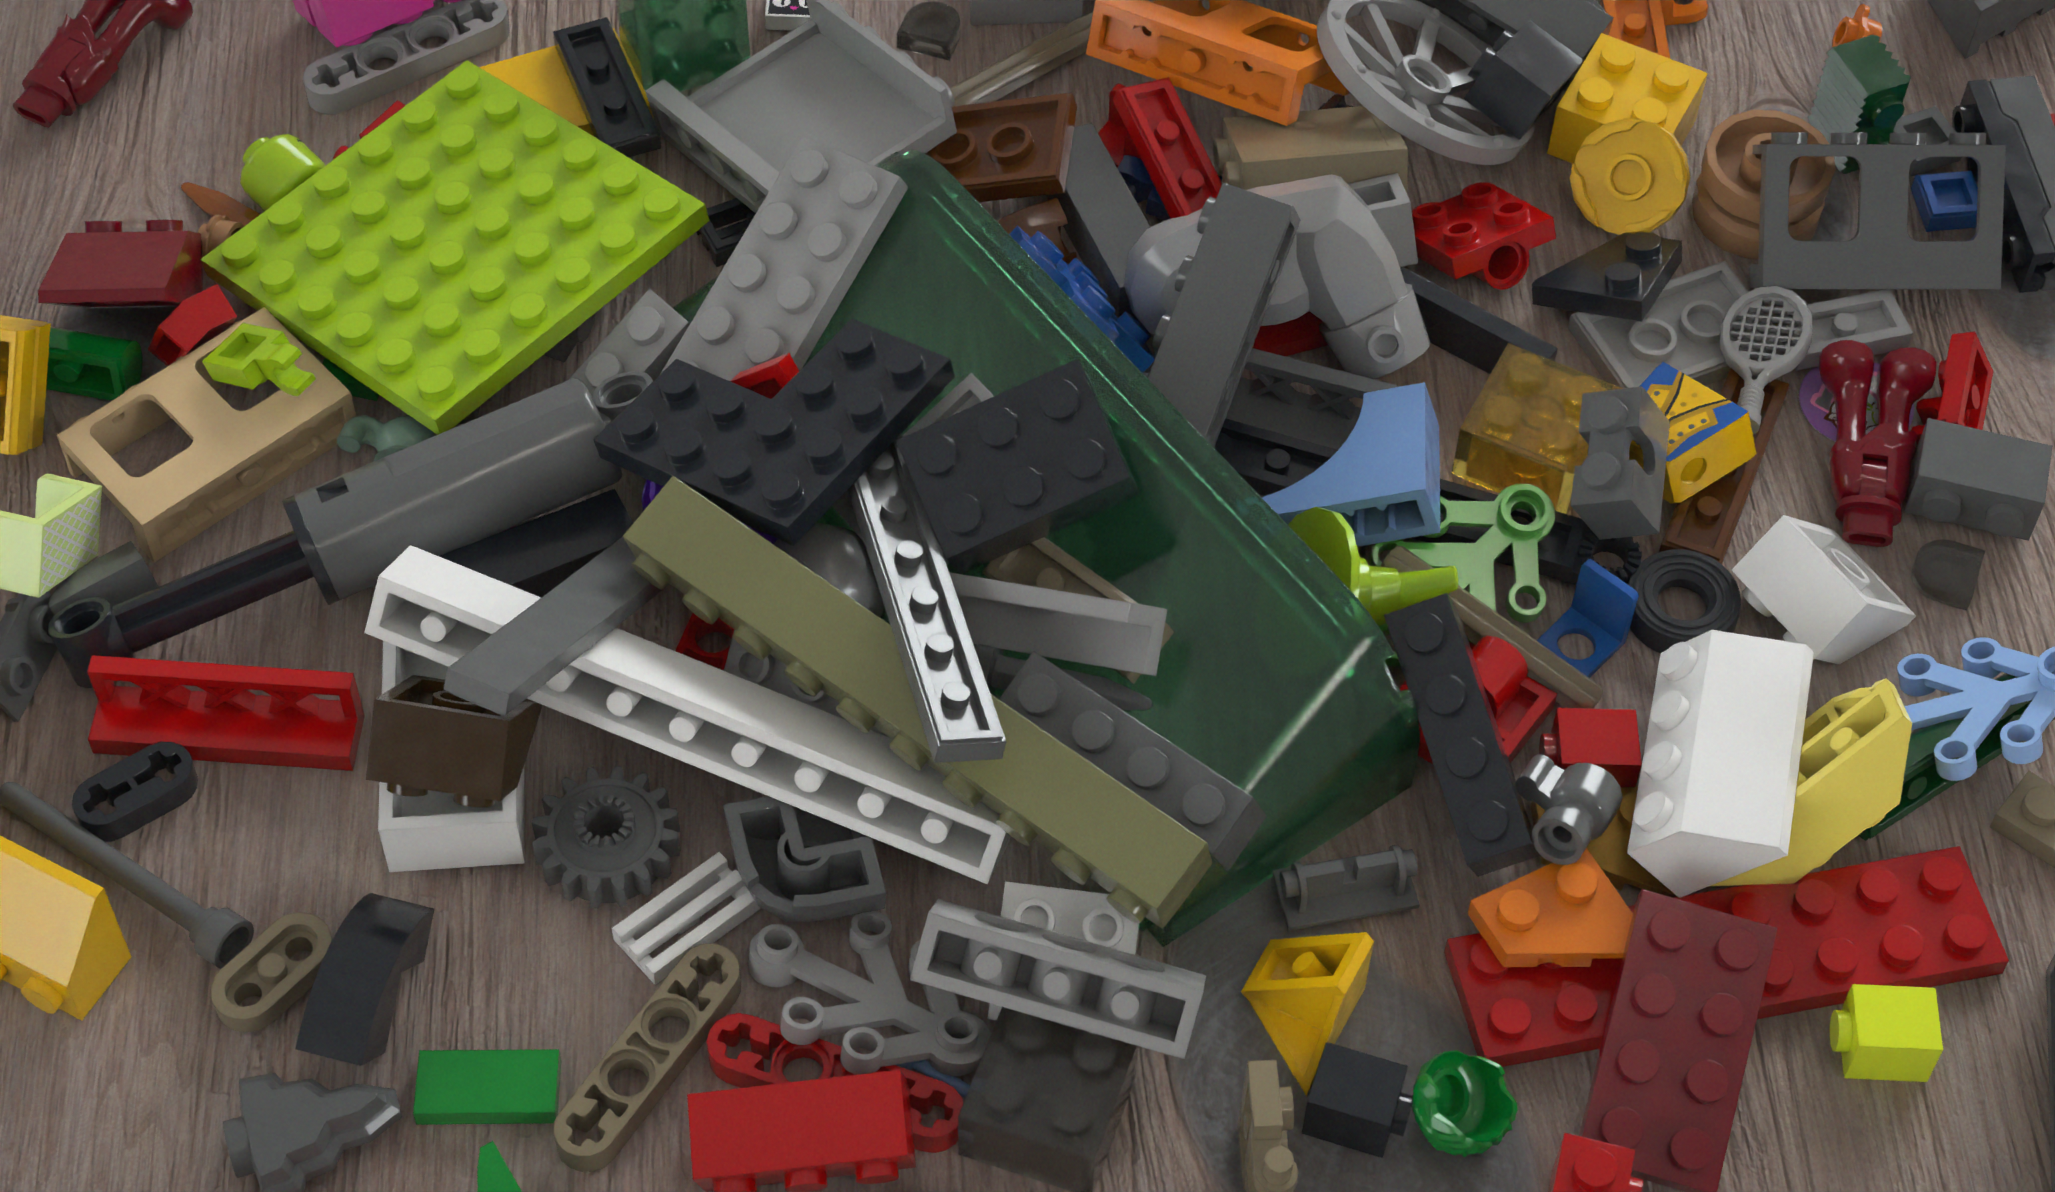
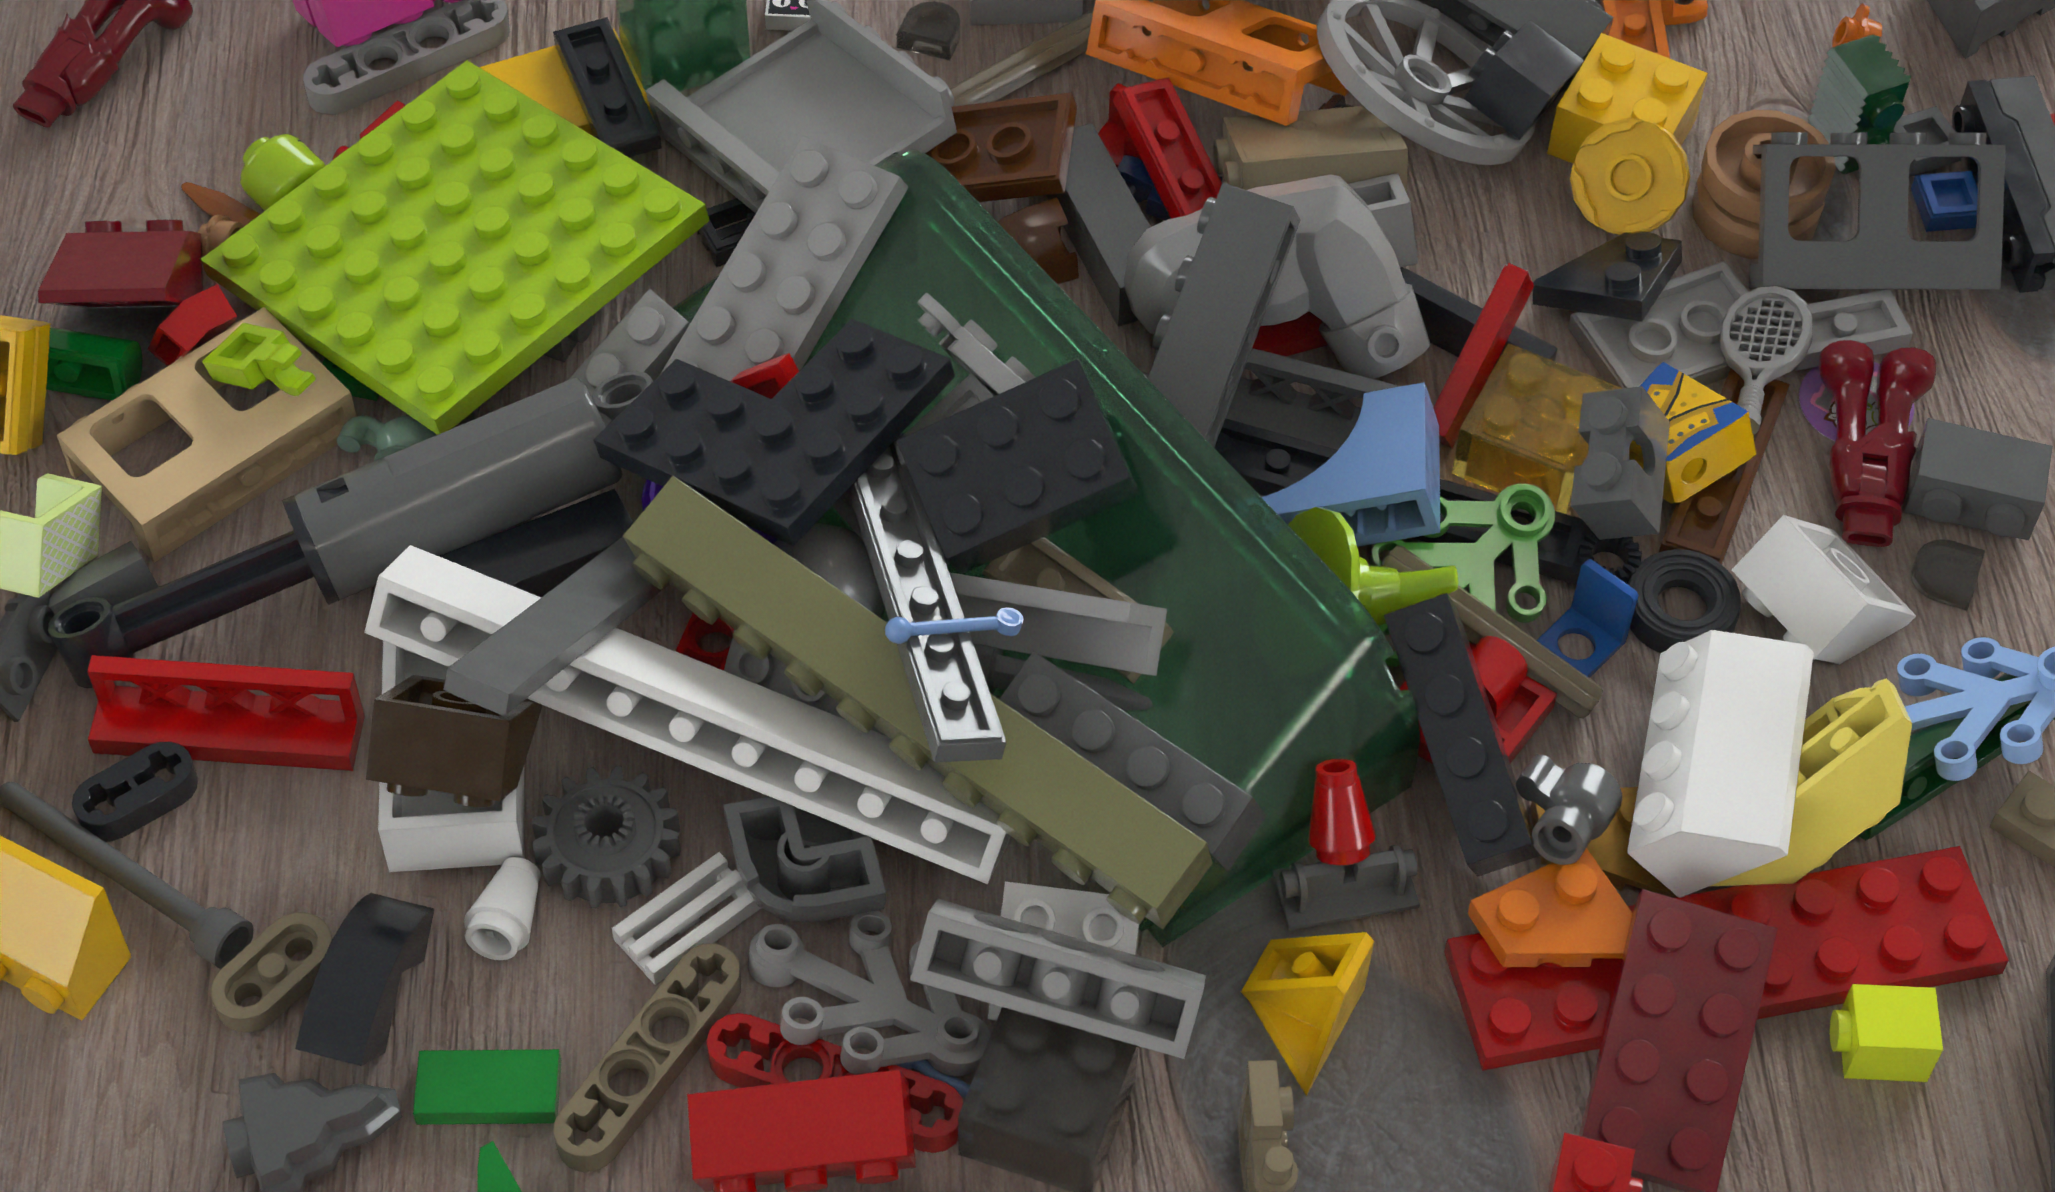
(504, 911): none -> white cone
(972, 348): none -> light grey hinge
(1006, 622): none -> medium blue hinge
(1086, 293): blue plate -> none
(1339, 815): none -> red cone
(1357, 1100): black brick -> none
(1462, 1103): green hair -> none
(1481, 234): red plate -> none
(1481, 351): none -> red tile
(1596, 737): red brick -> none
(1965, 386): red plate -> none

